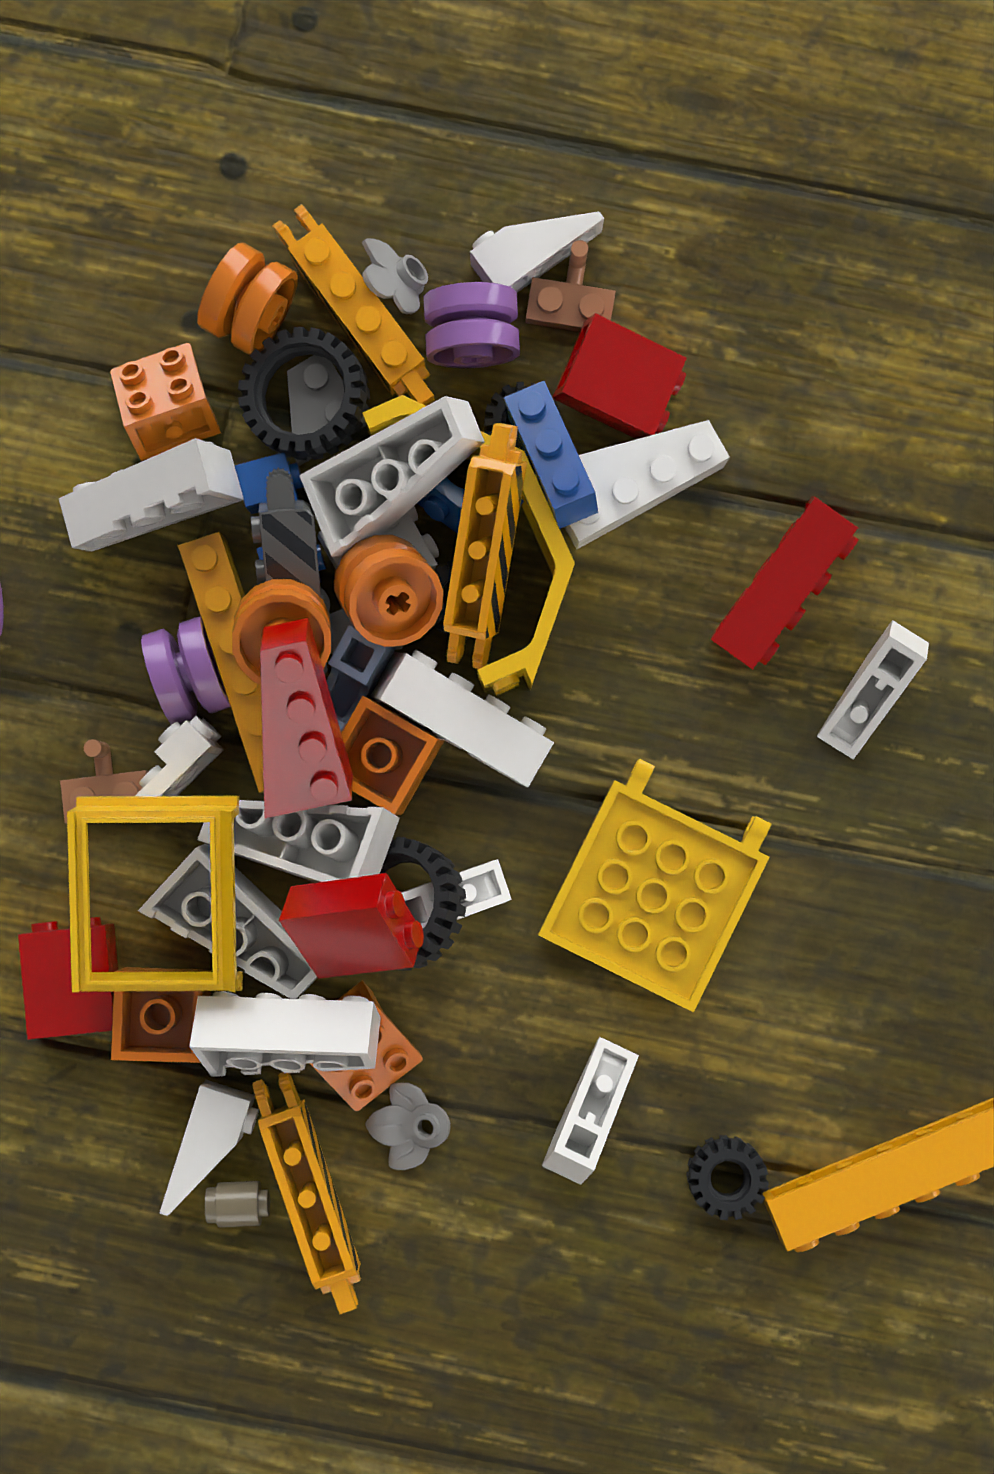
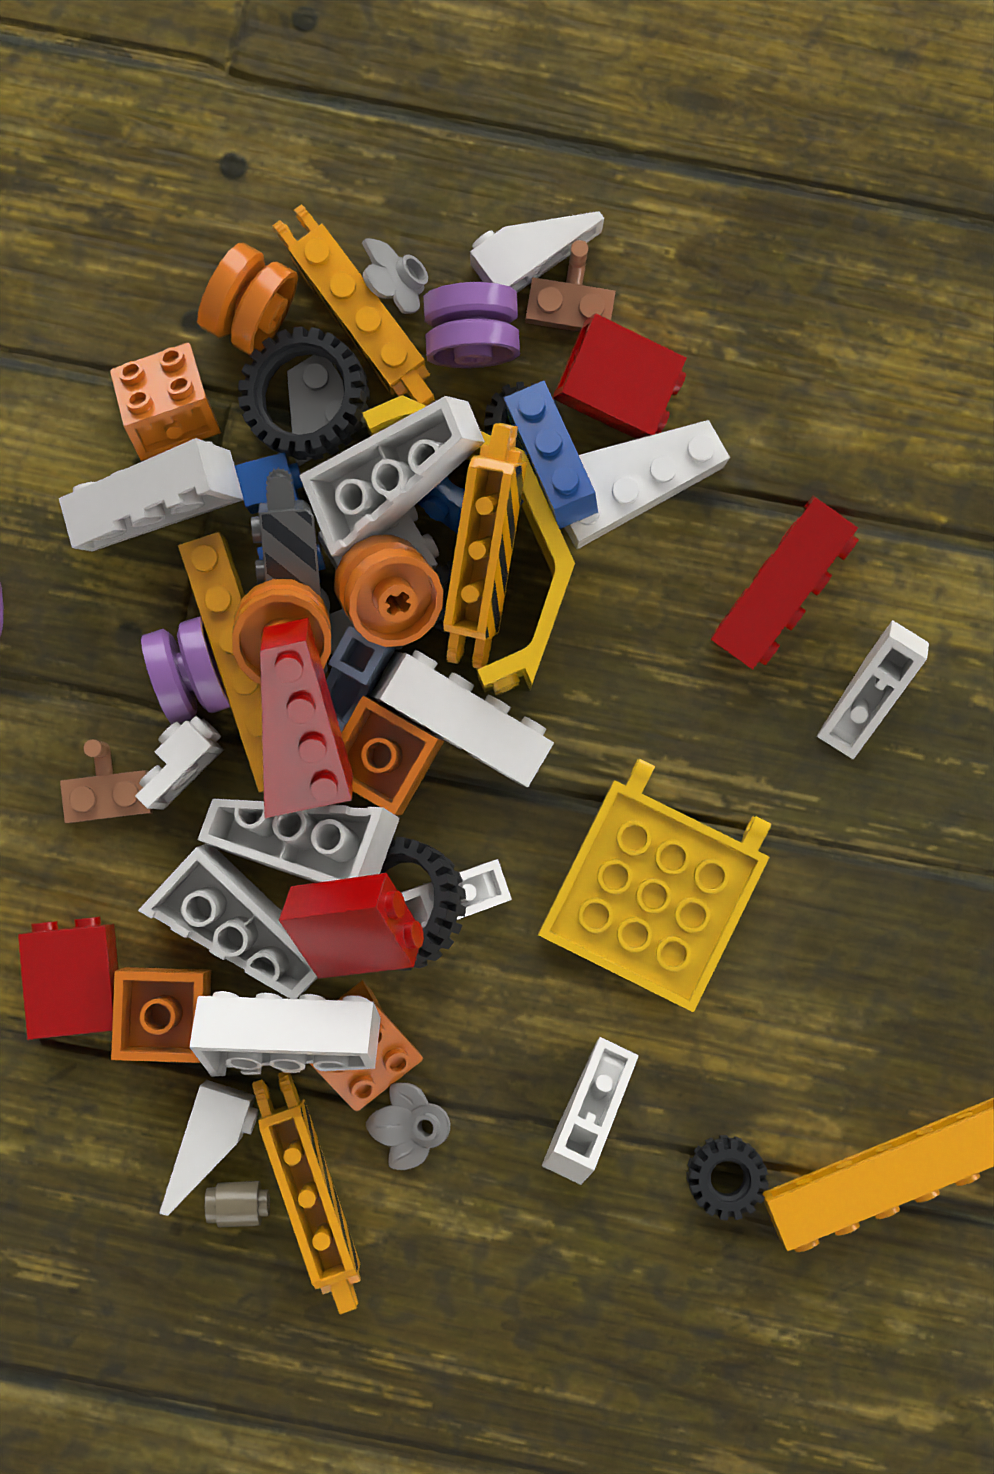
(156, 809): yellow piece -> none

